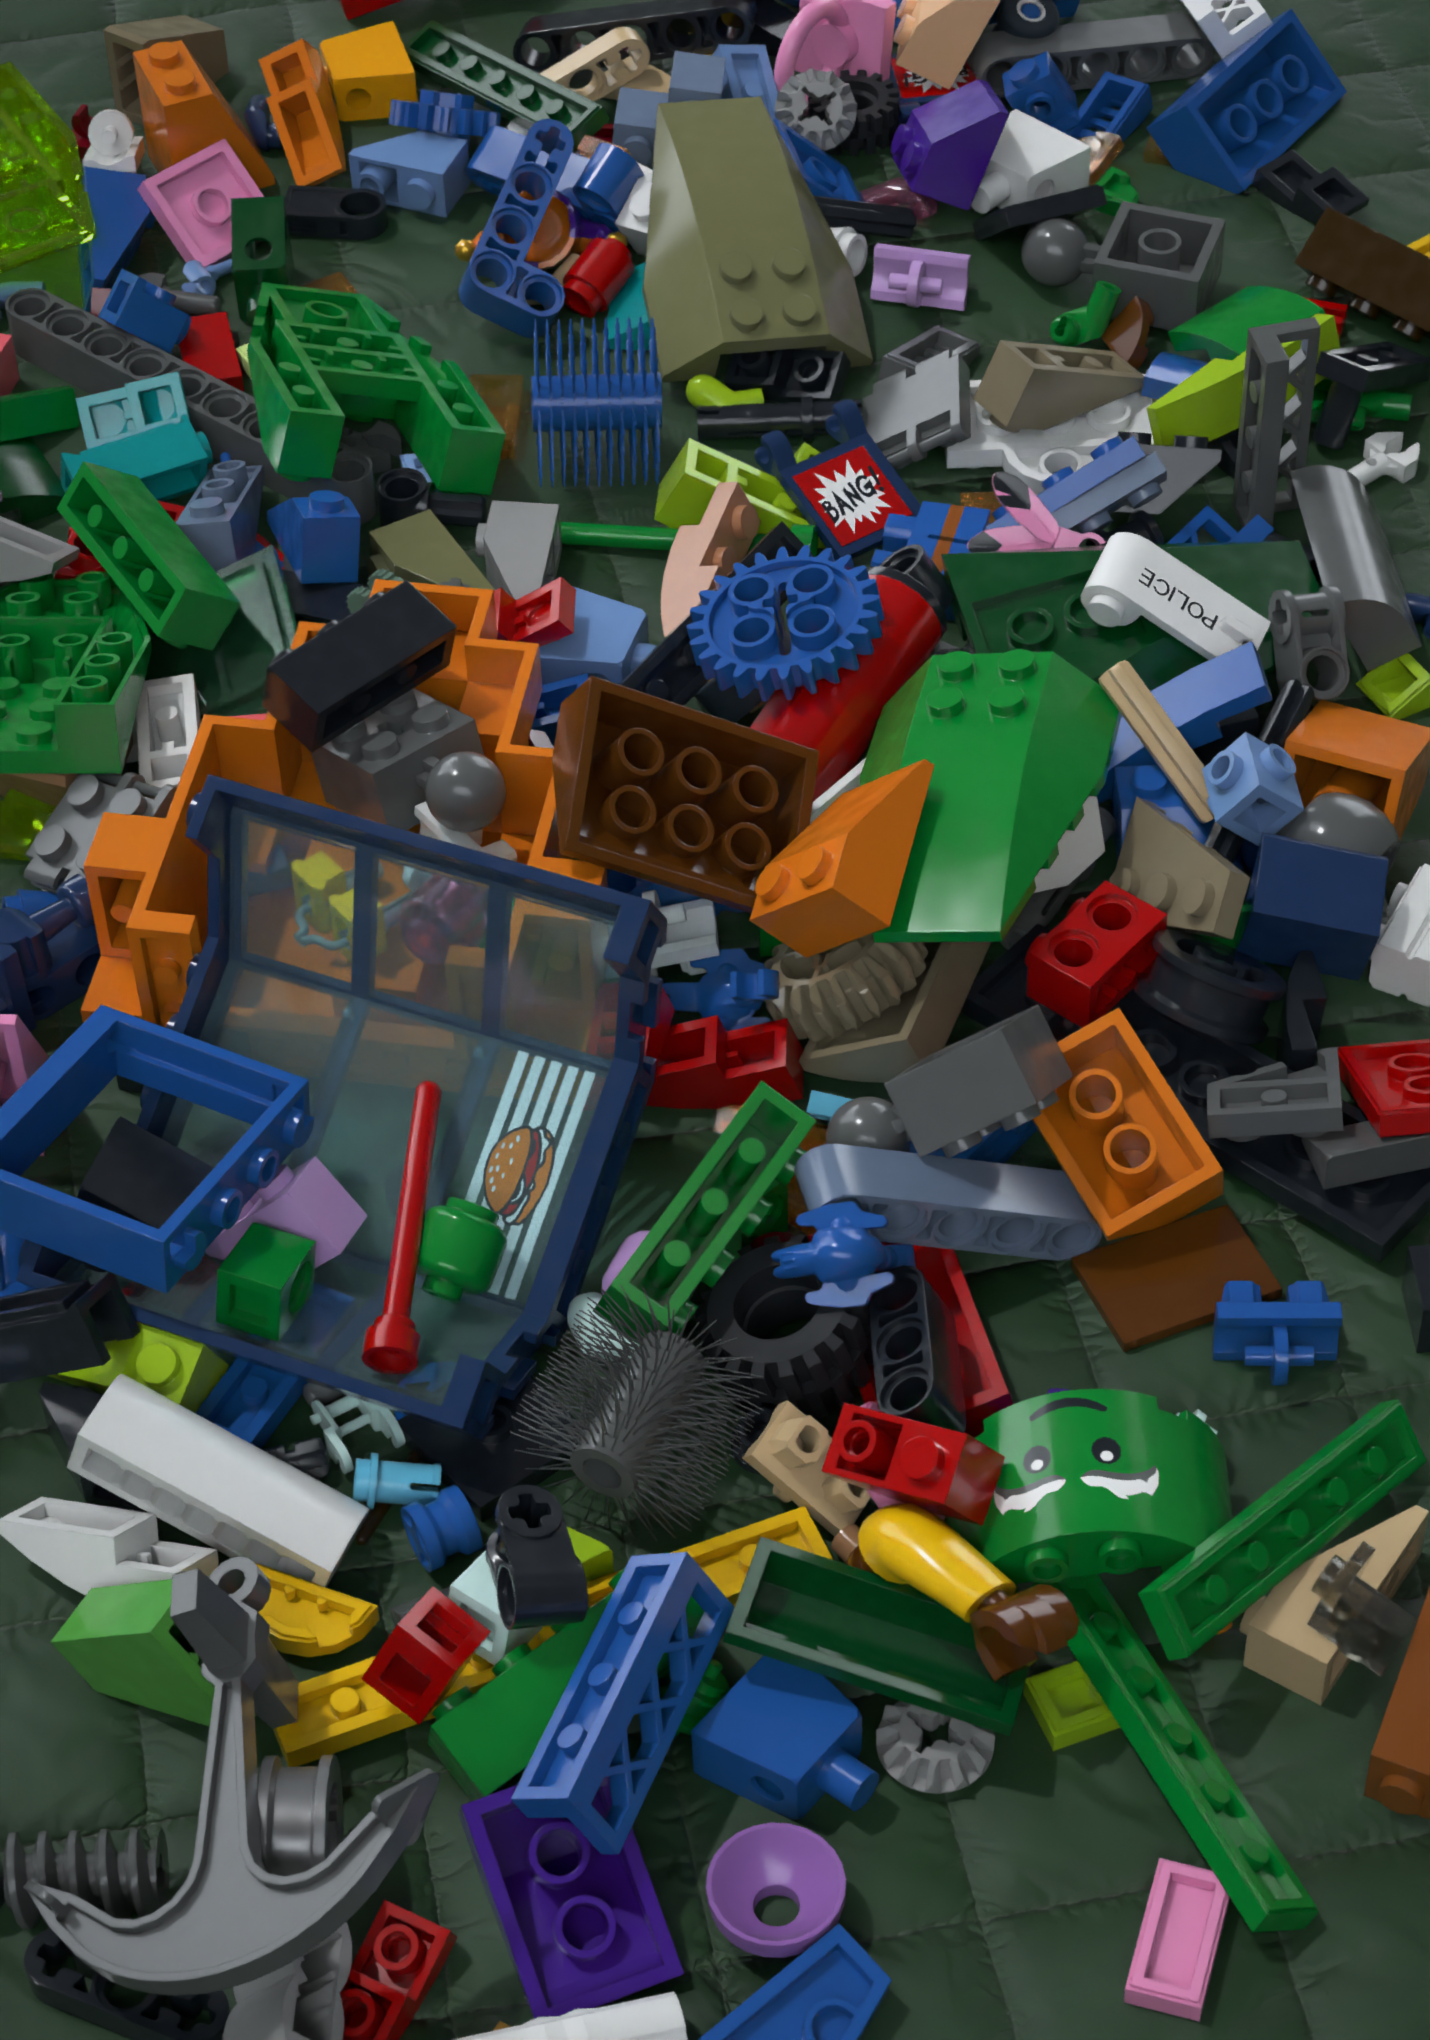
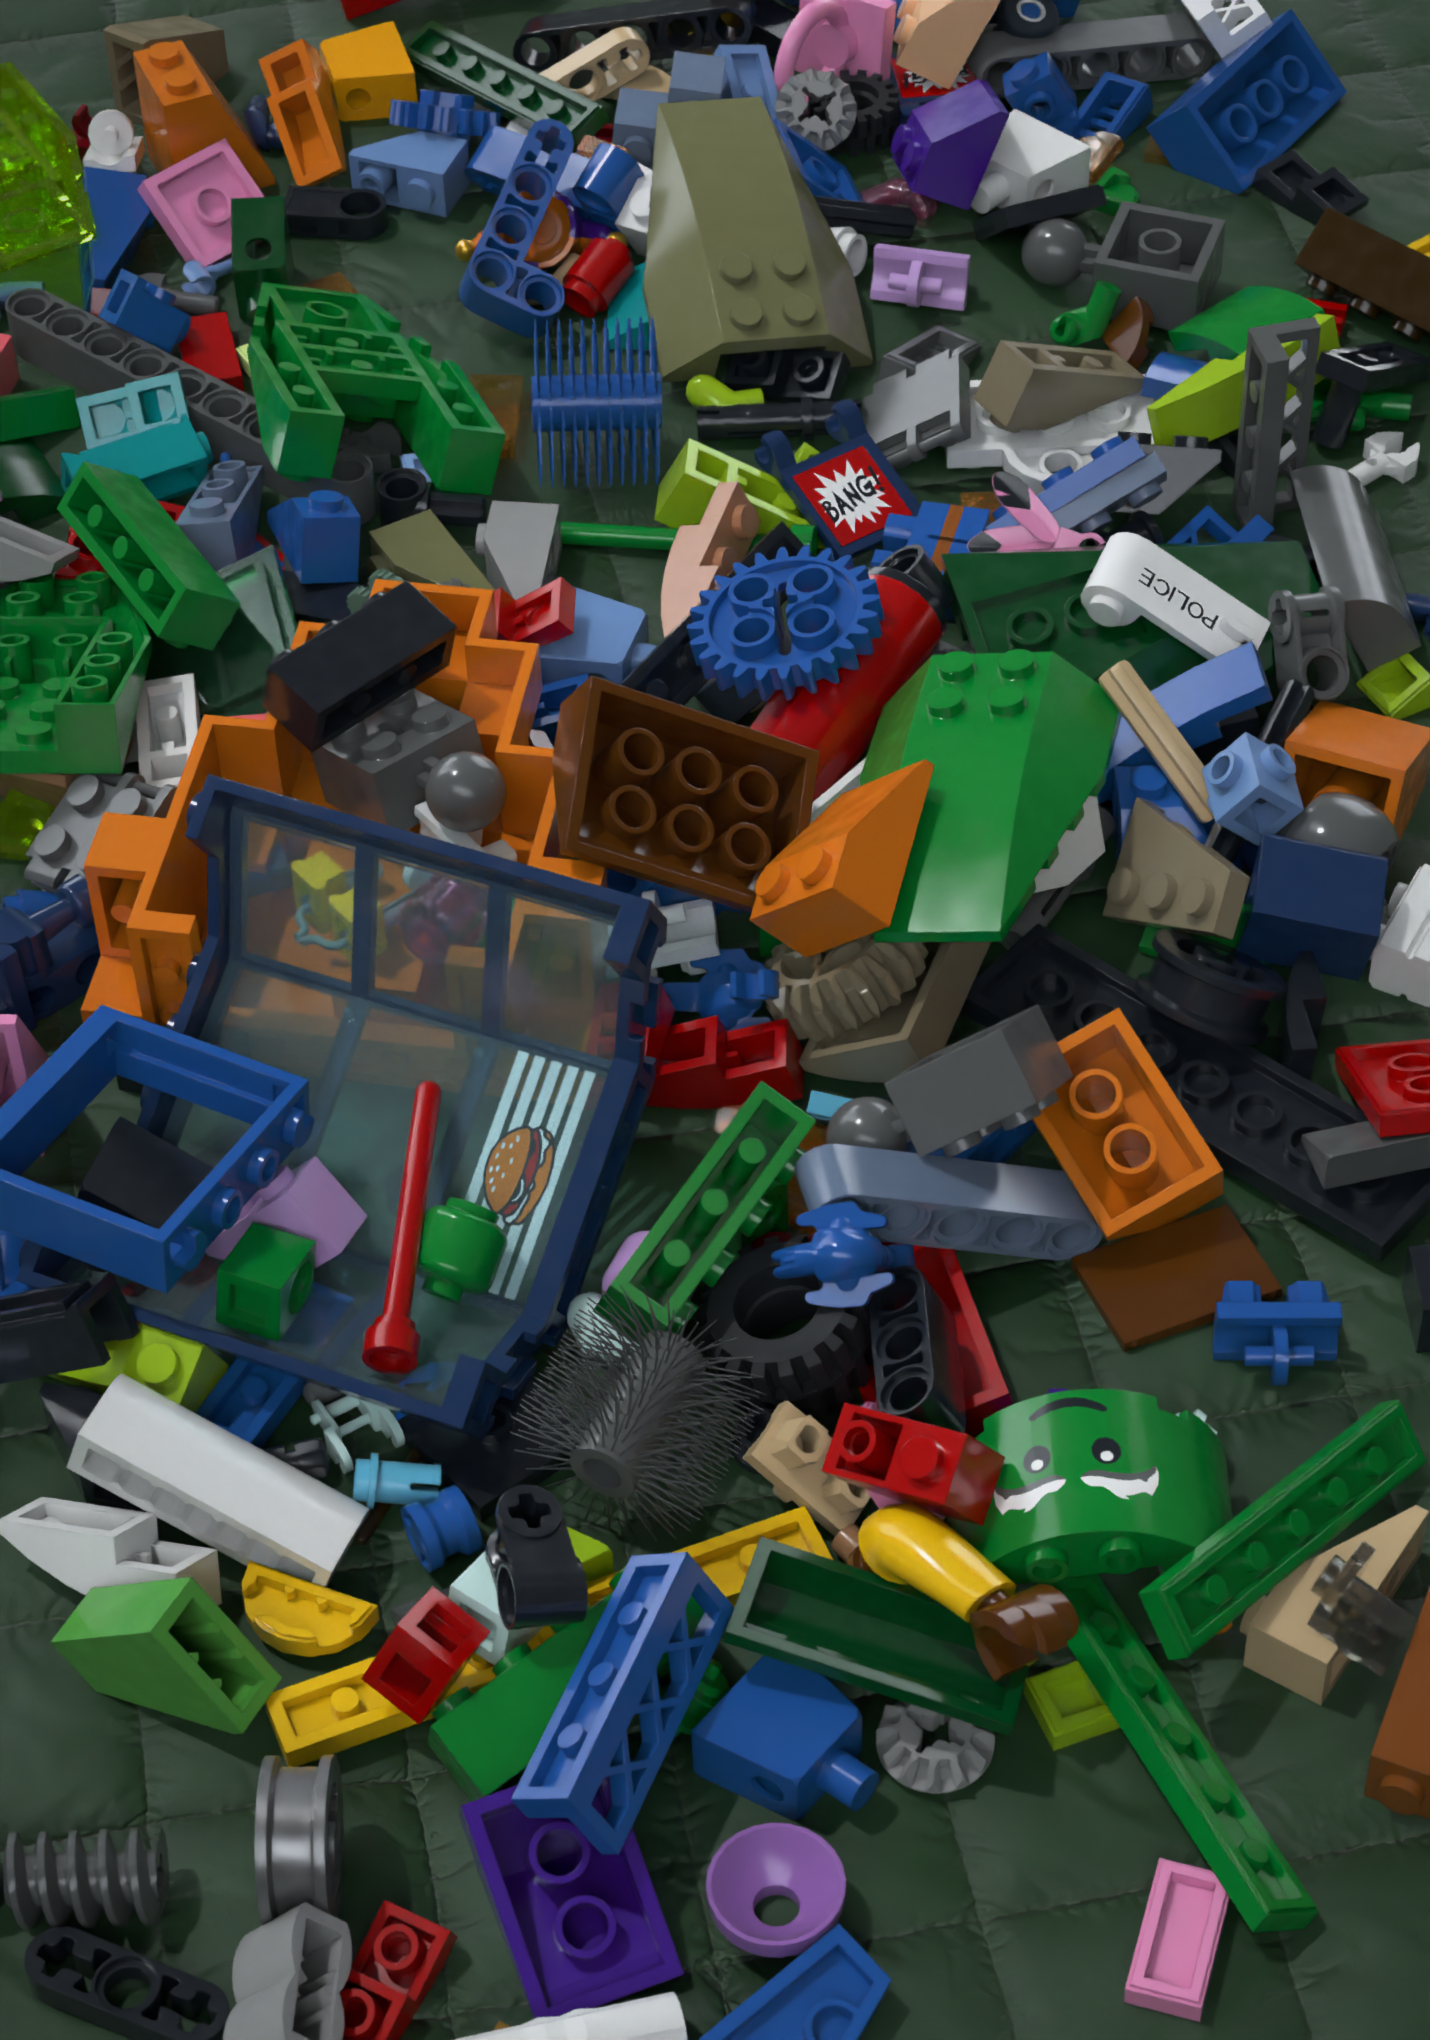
(230, 1914): dark grey piece -> none
(1093, 954): red brick -> none
(1277, 1102): dark grey wing -> none

